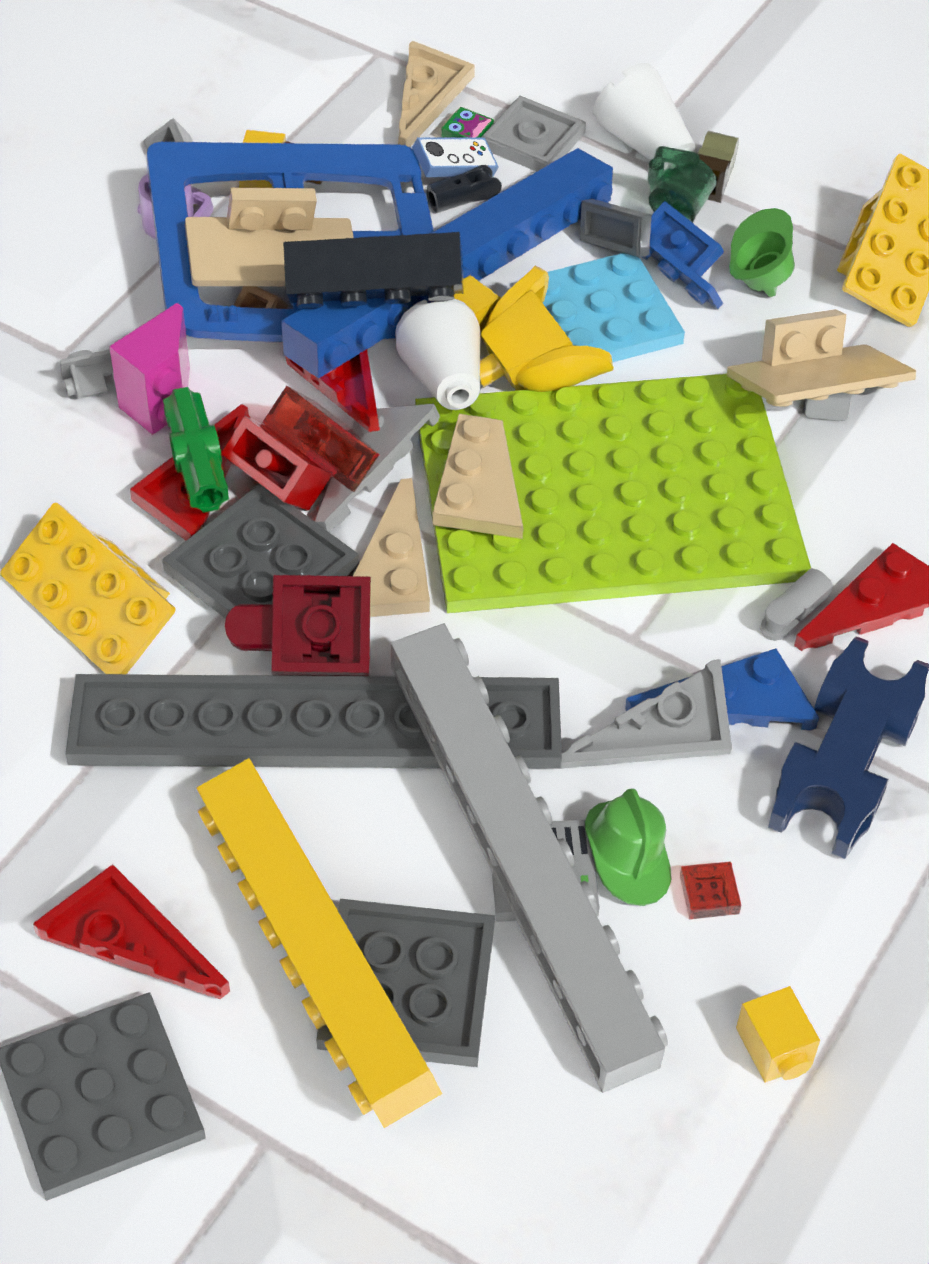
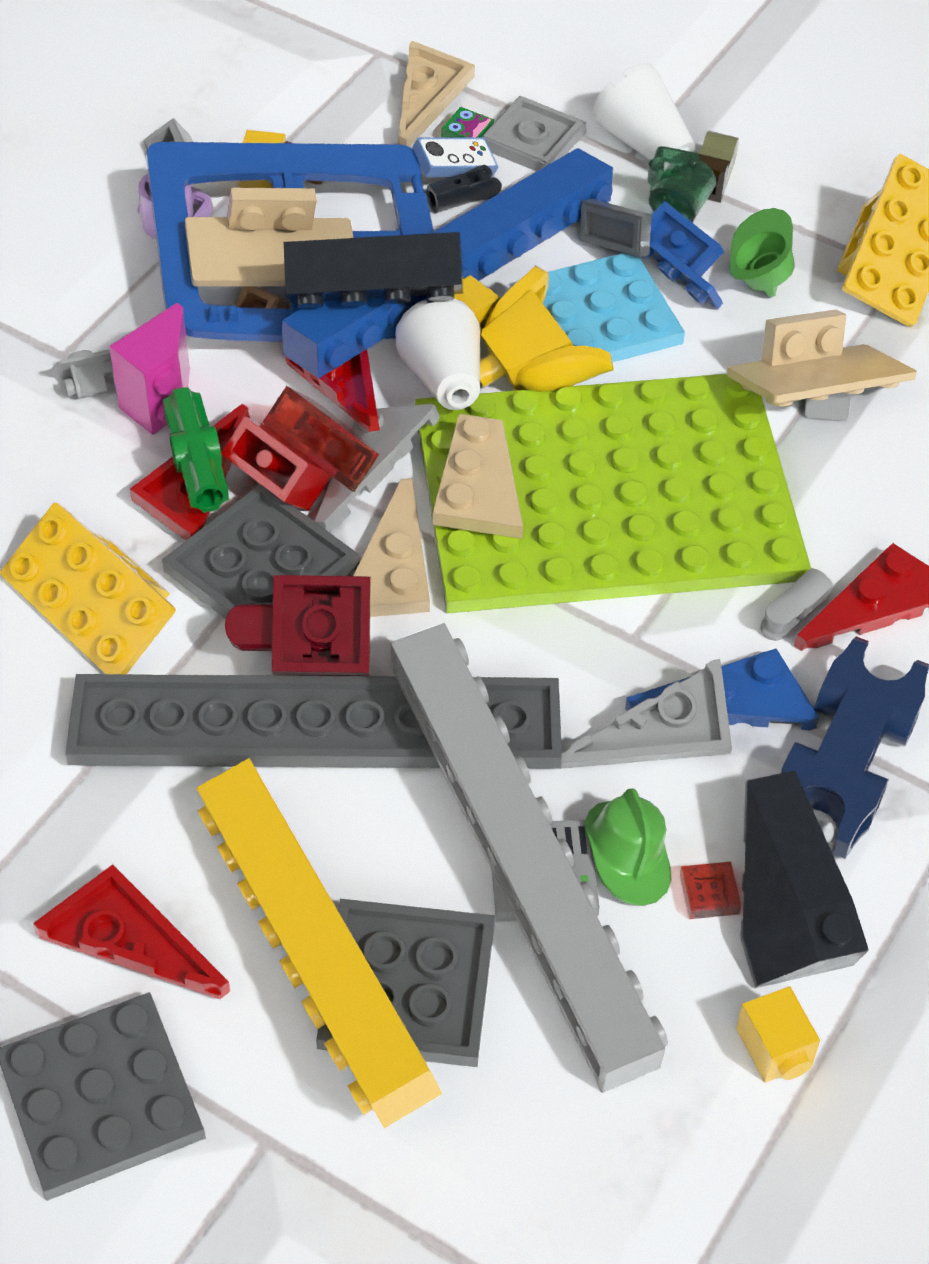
(795, 898): none -> black wedge

